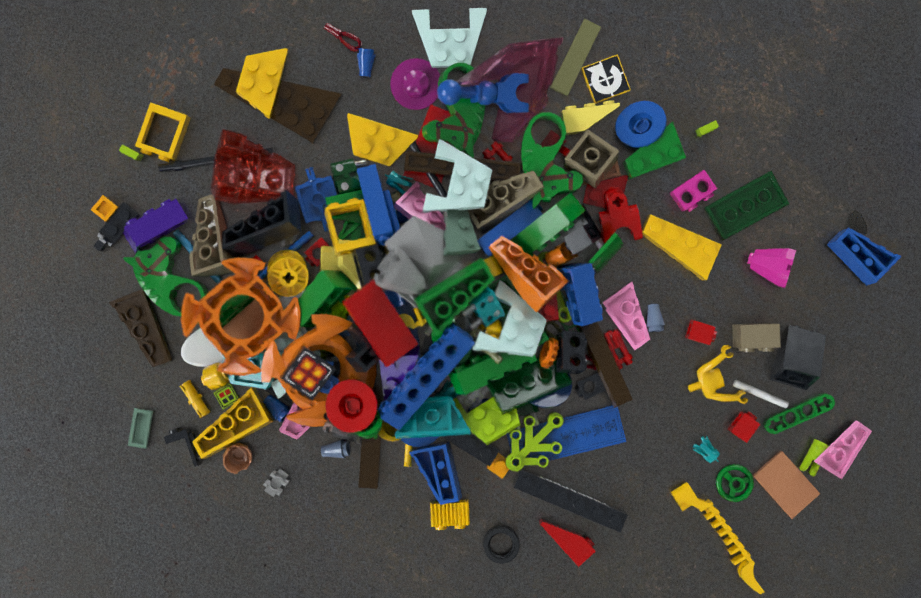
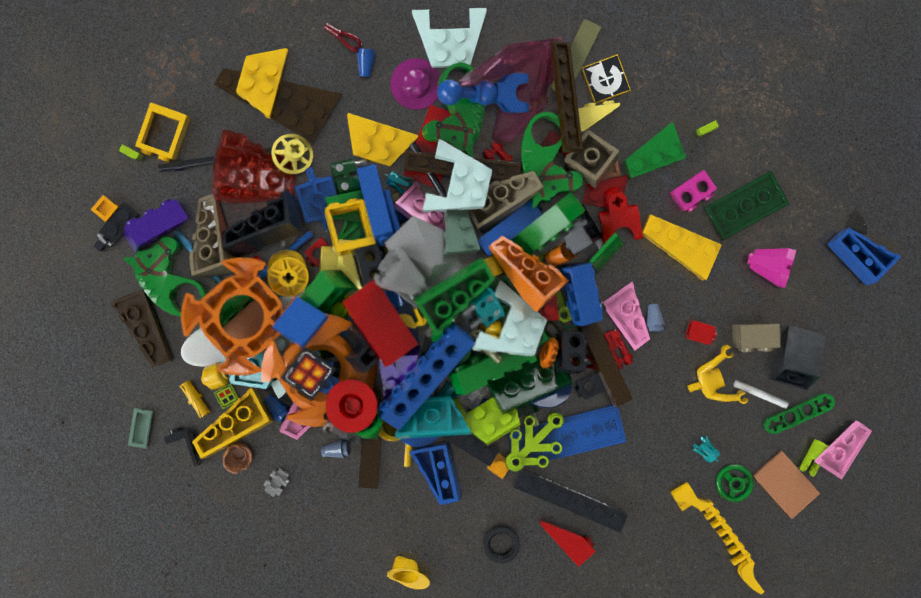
(293, 152): none -> light yellow wheel
(300, 322): none -> blue tile
(407, 573): none -> yellow piece
(450, 514): yellow brick -> none
(566, 97): none -> dark brown tile
(641, 124): blue hat -> none
(744, 426): red brick -> none

